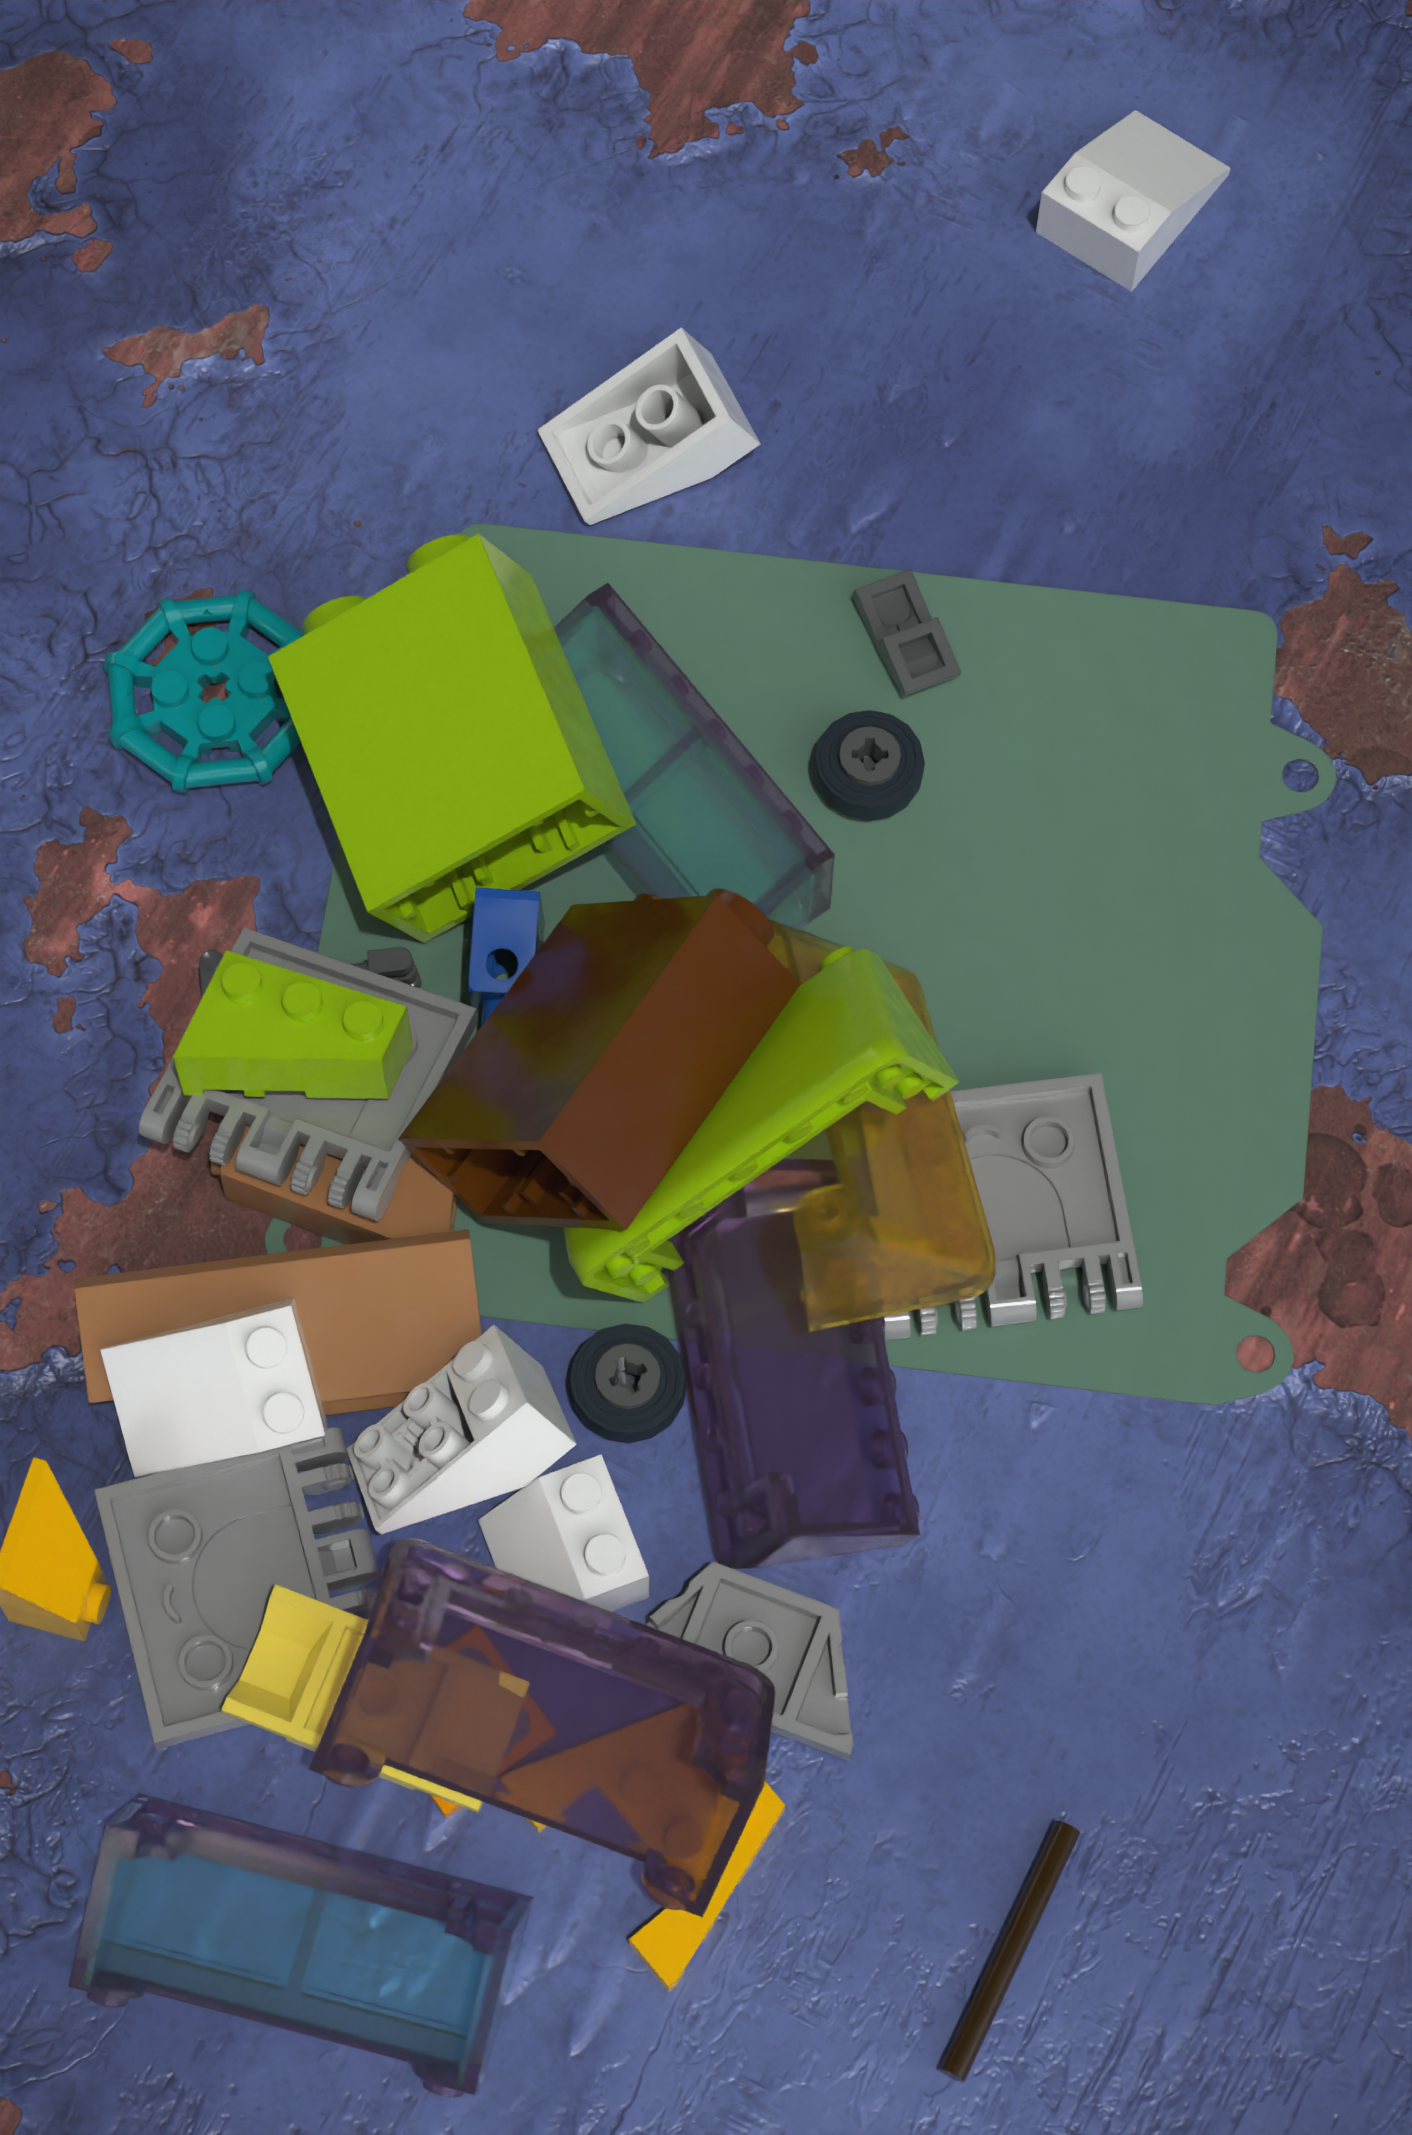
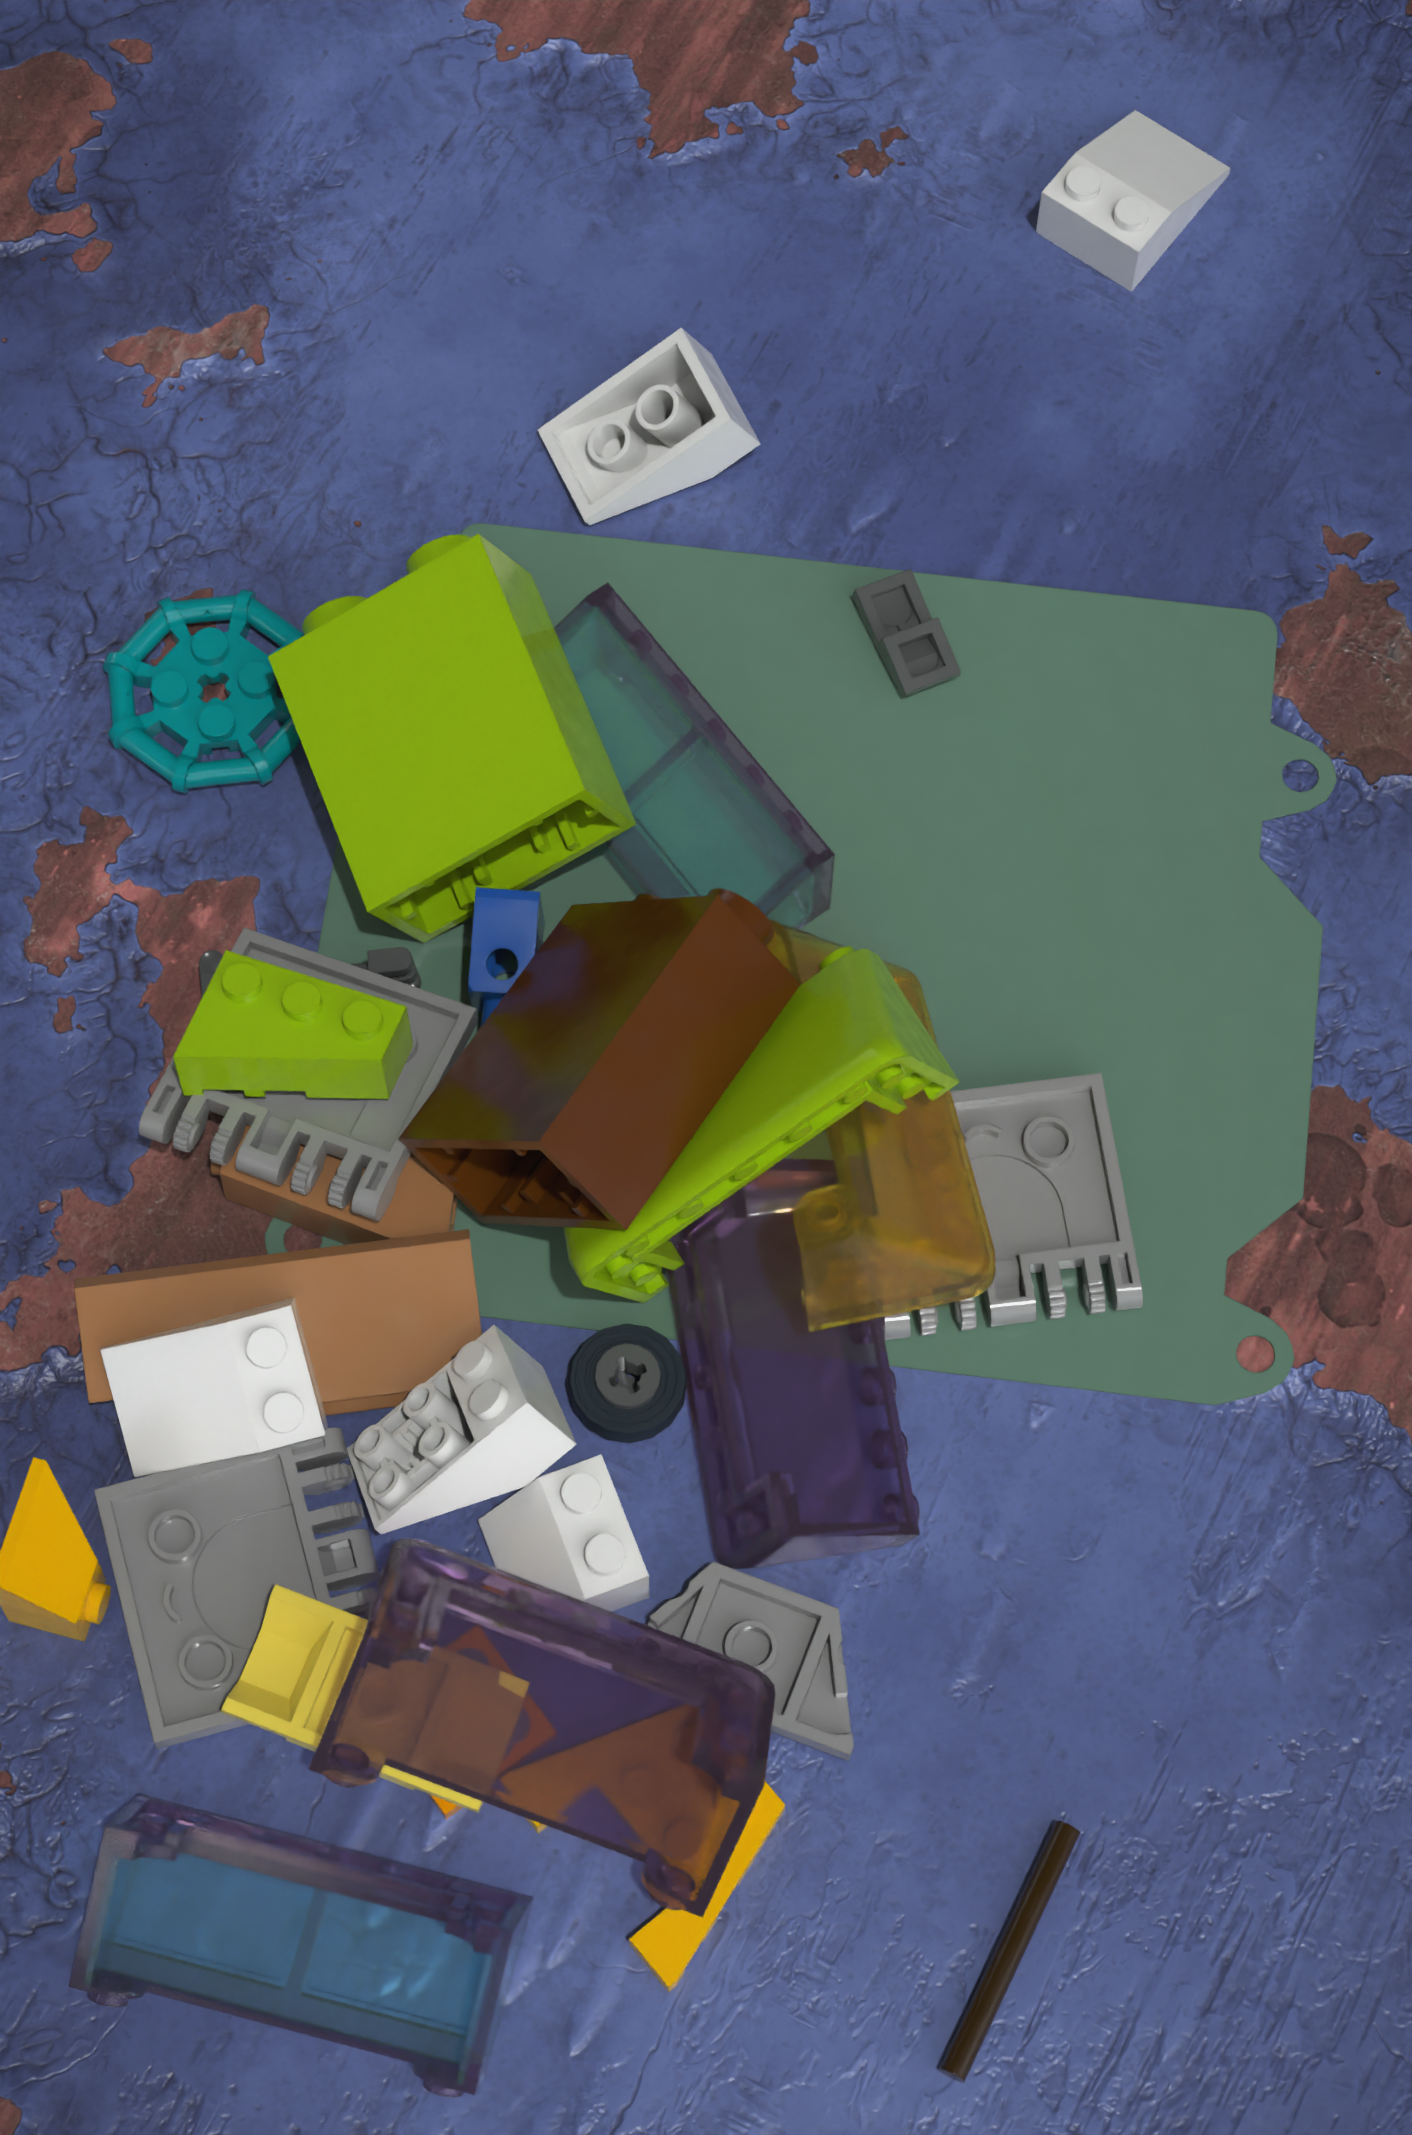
(867, 788): black wheel -> none

